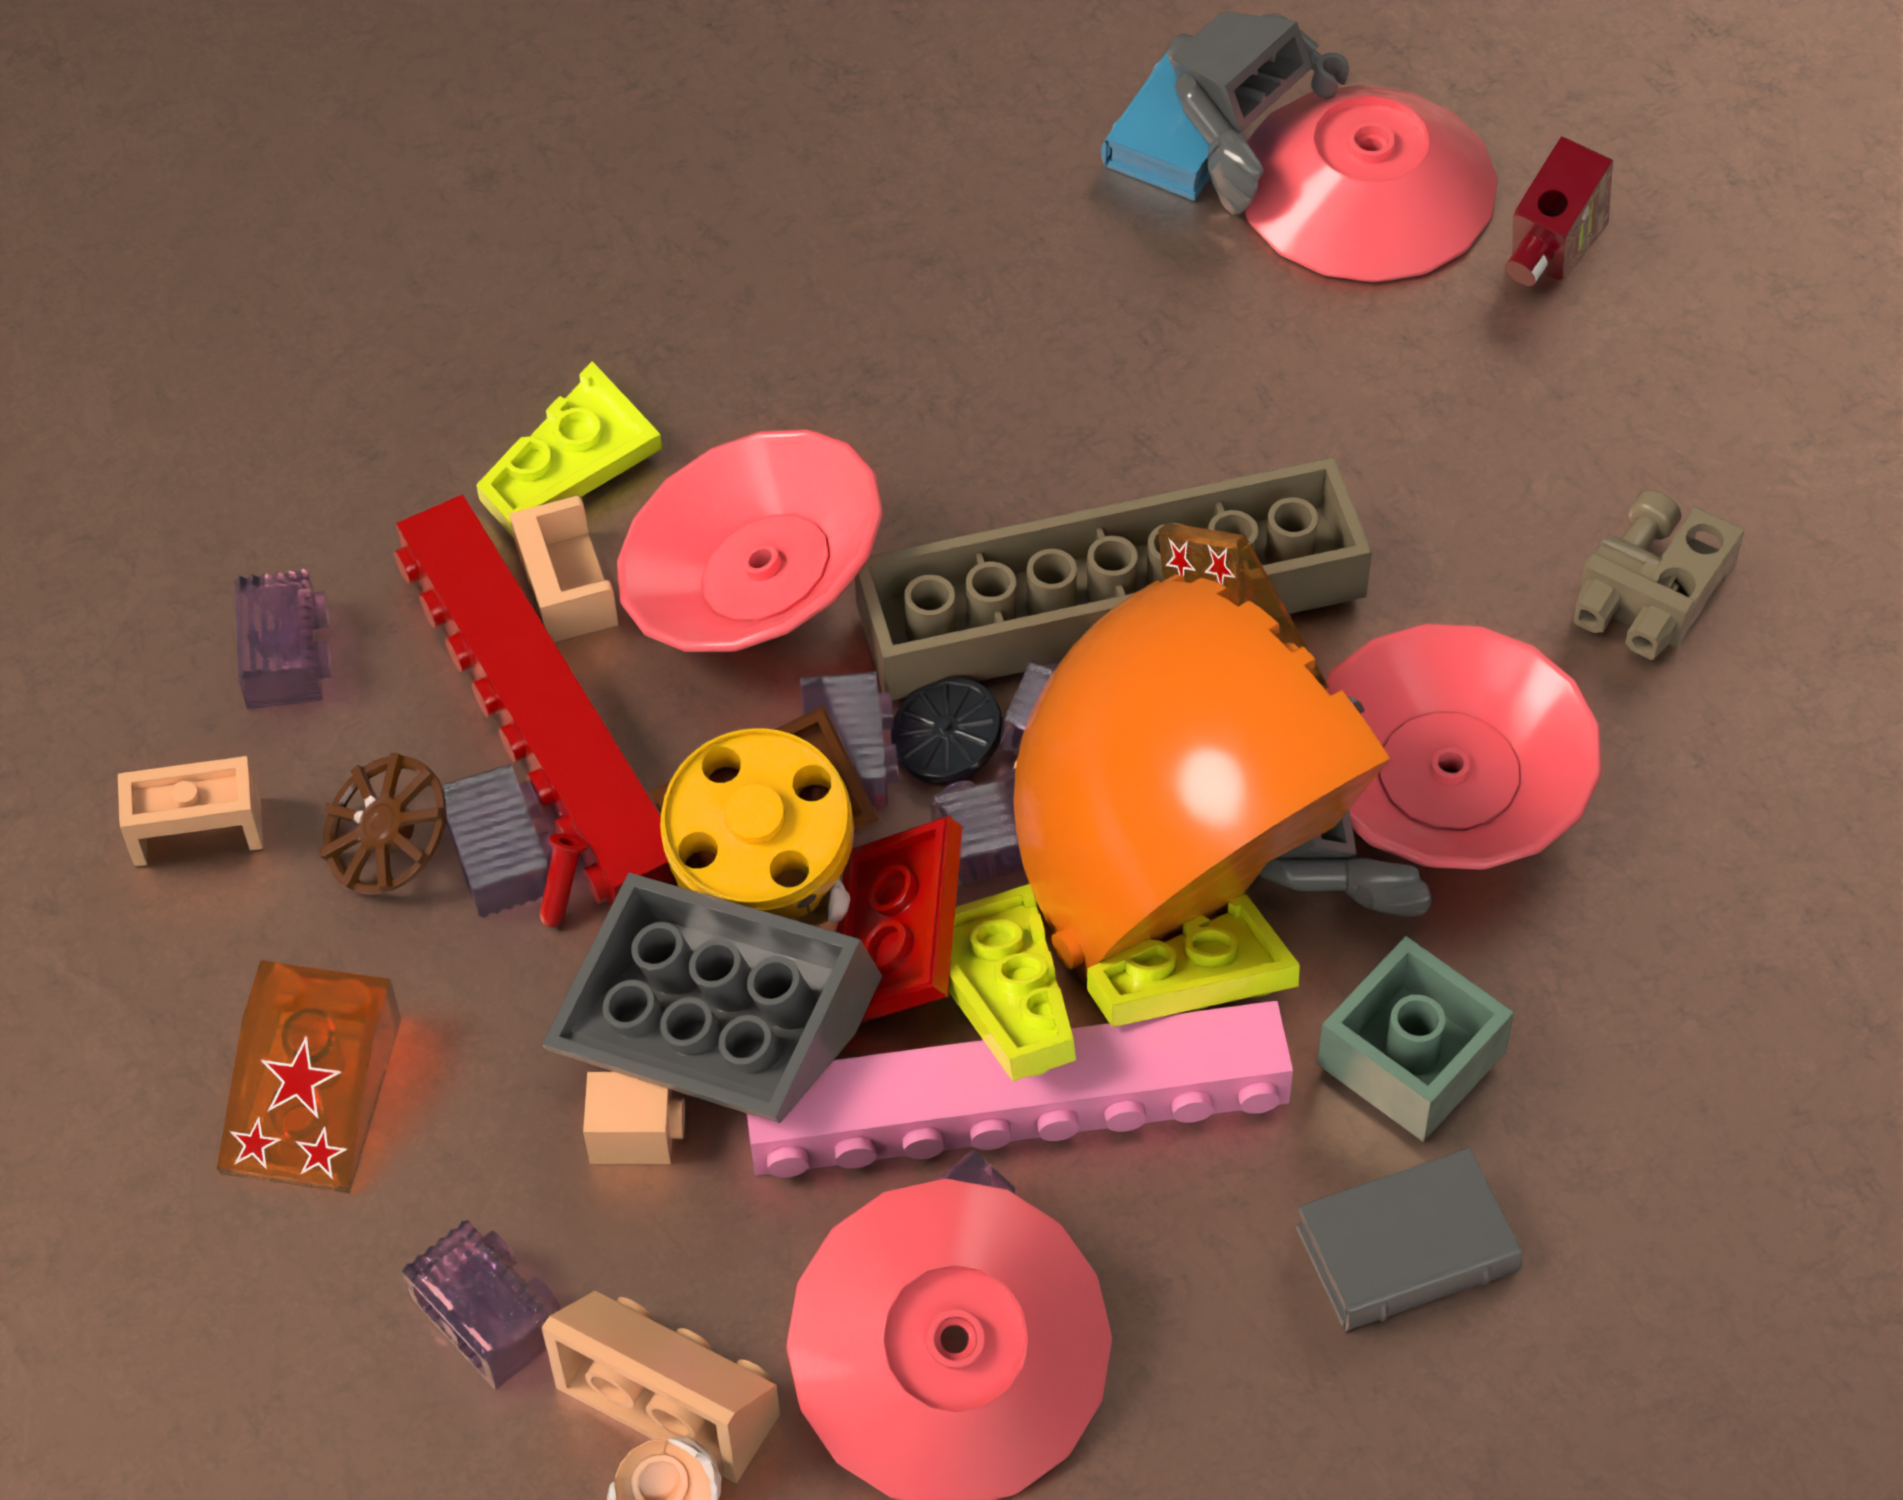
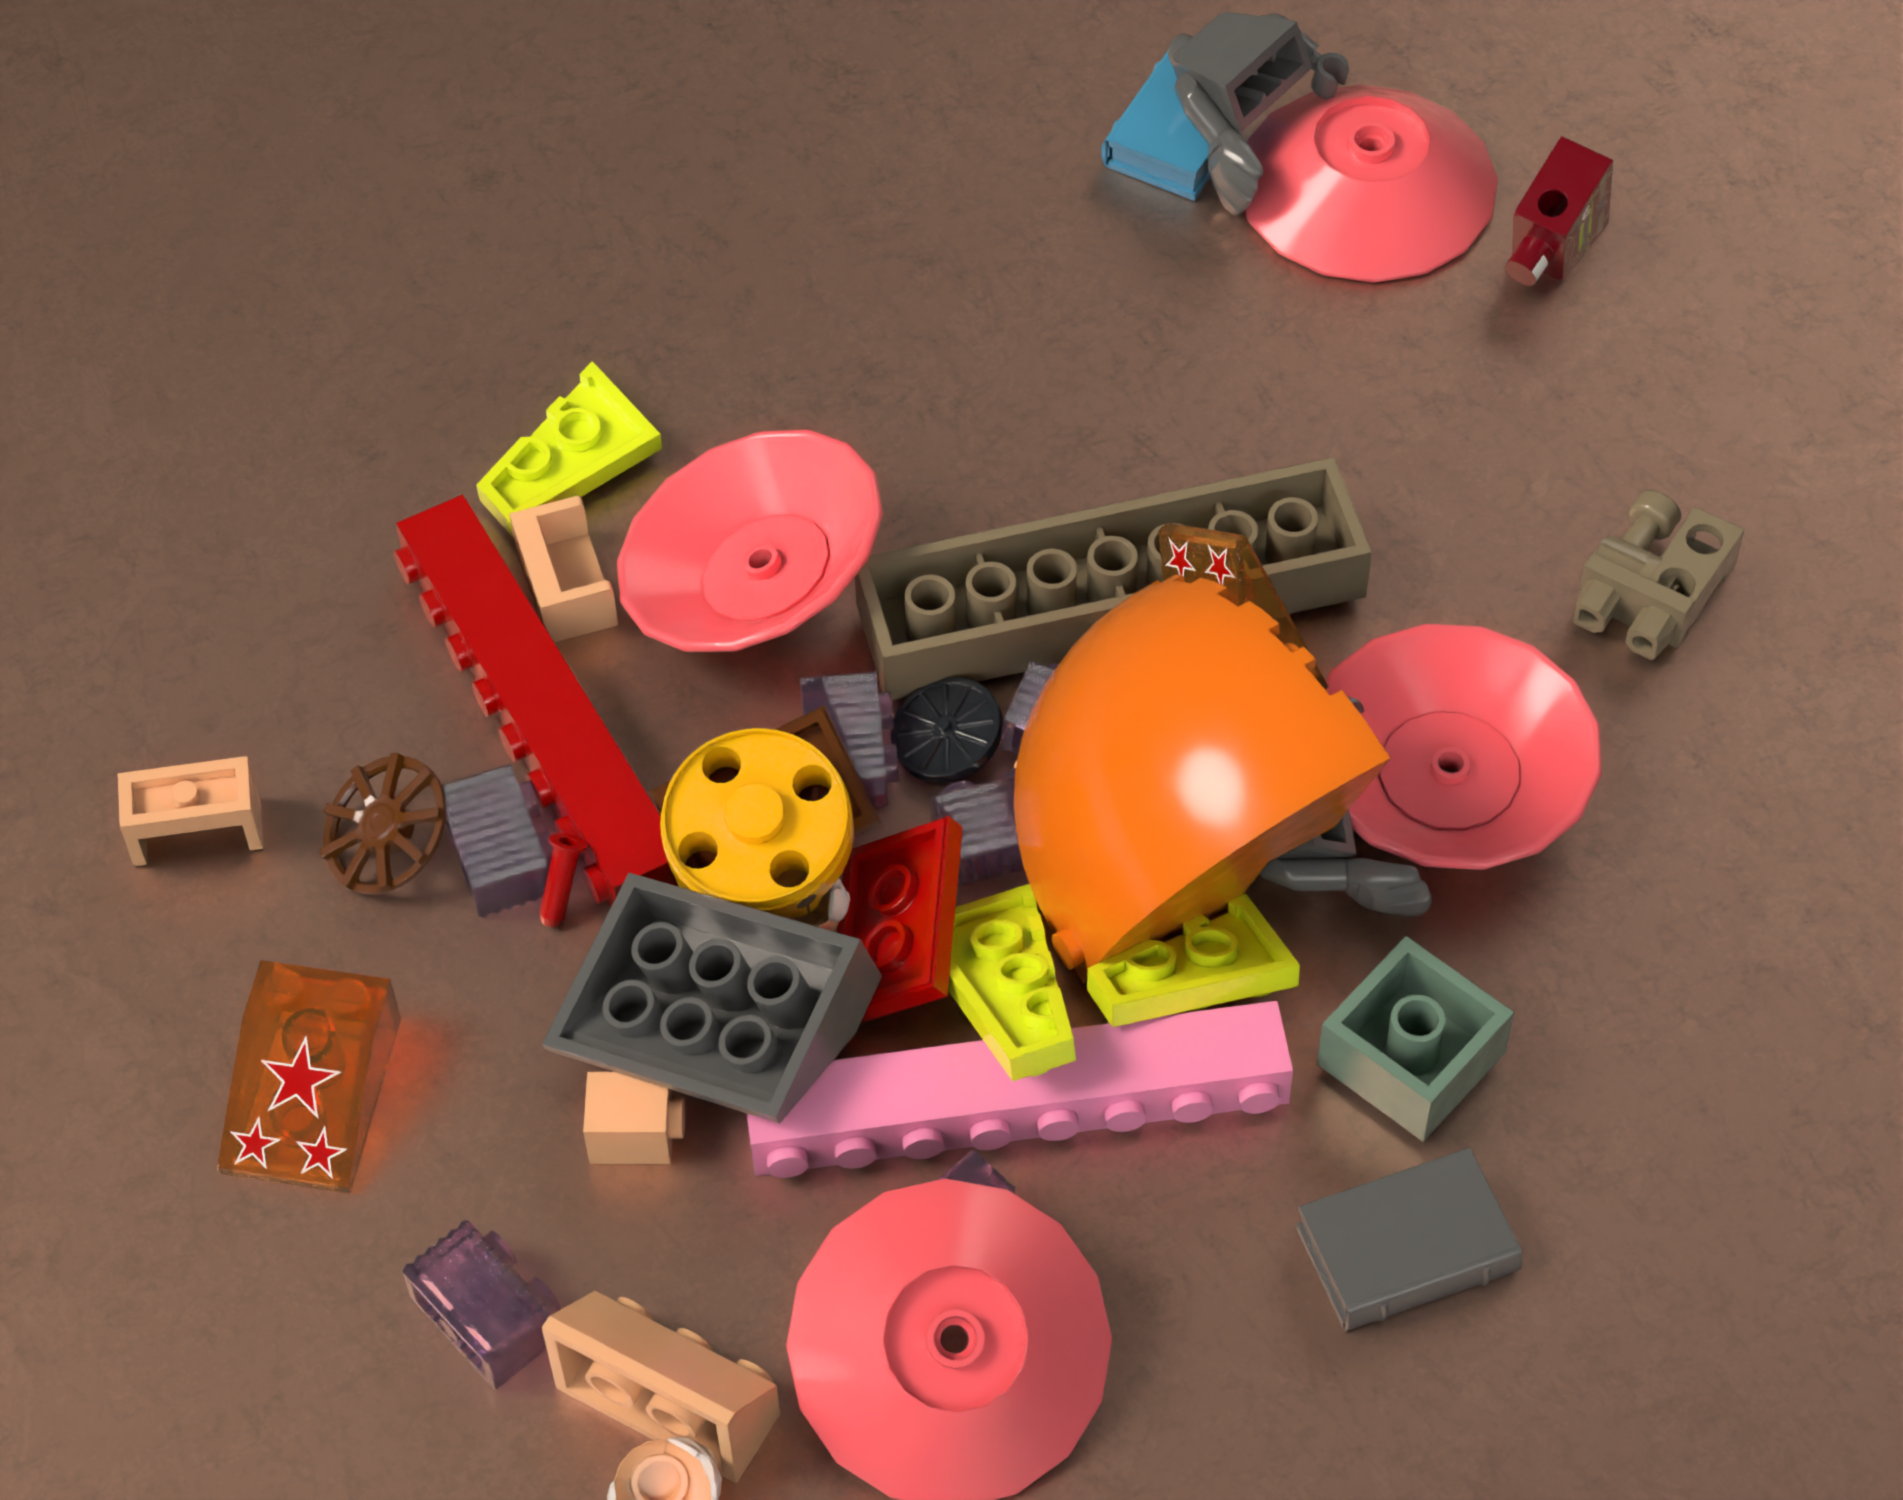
(280, 639): clear purple brick -> none

